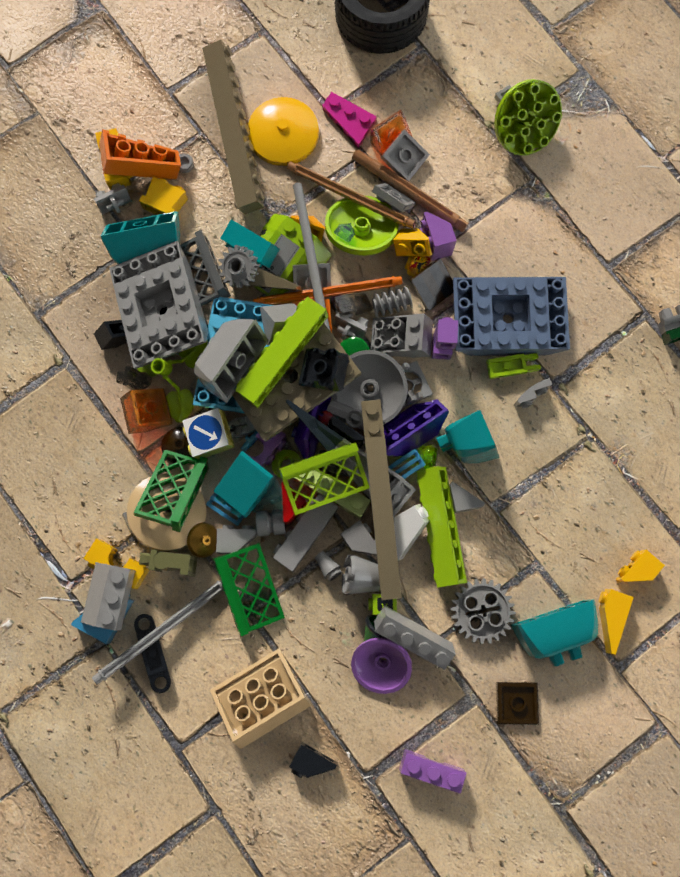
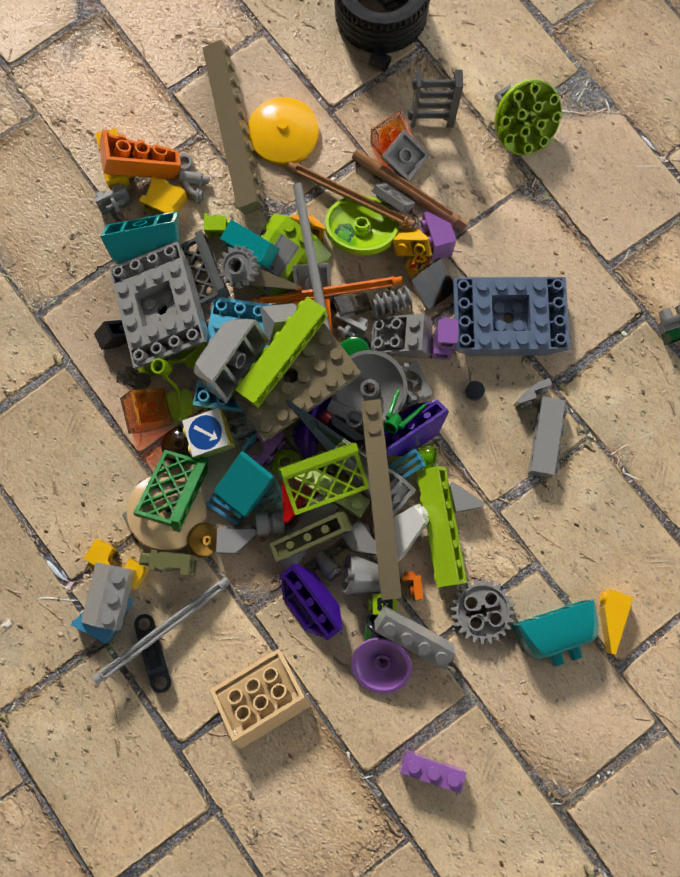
(193, 178): none -> light grey plant
(215, 225): none -> lime brick
(232, 594): green fence -> none
(310, 762): black slope -> none
(311, 536): none -> olive slope
(311, 601): none -> dark purple wedge
(324, 369): black slope -> none
(350, 117): dark pink wing -> none
(380, 60): none -> black beam
(394, 421): none -> green plant
(415, 588): none -> orange bracket
(450, 106): none -> dark grey fence
(469, 439): teal hips -> none
(475, 390): none -> black tile
(511, 365): lime hinge -> none
(517, 703): dark brown tile -> none
(547, 437): none -> light grey brick
(641, 568): yellow slope -> none

